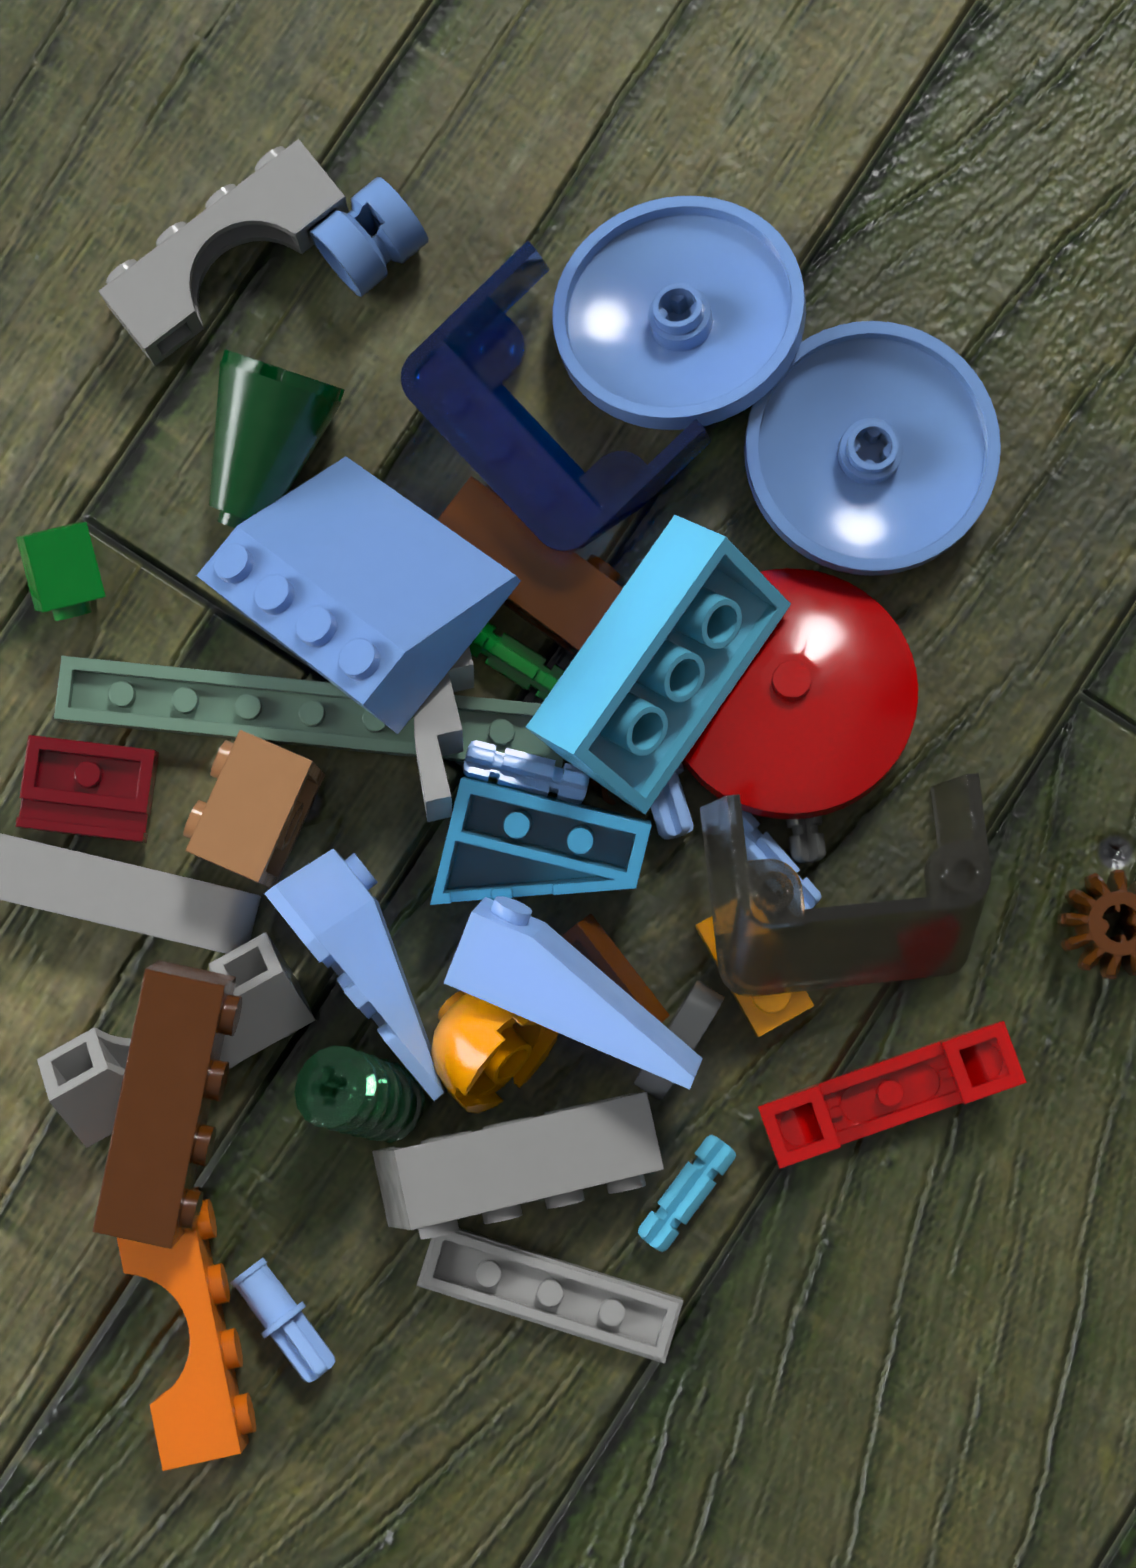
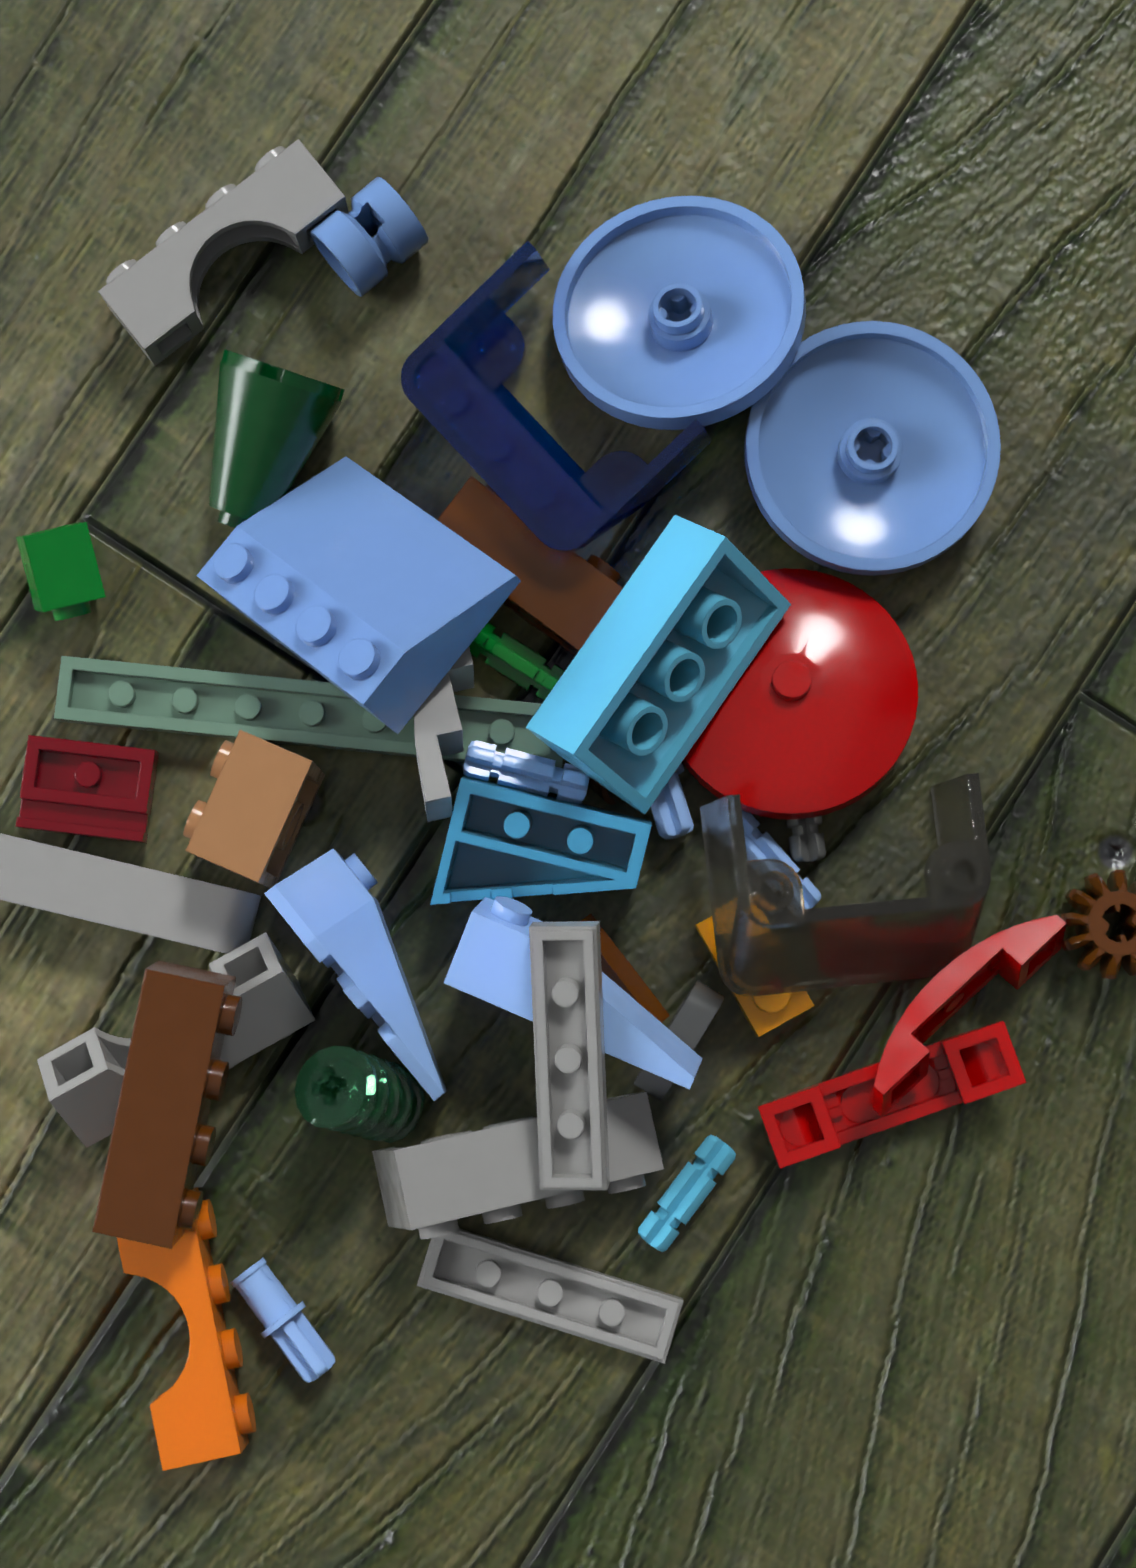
(483, 1047): light orange cylinder -> none
(569, 1055): none -> light grey tile
(1010, 953): none -> red slope

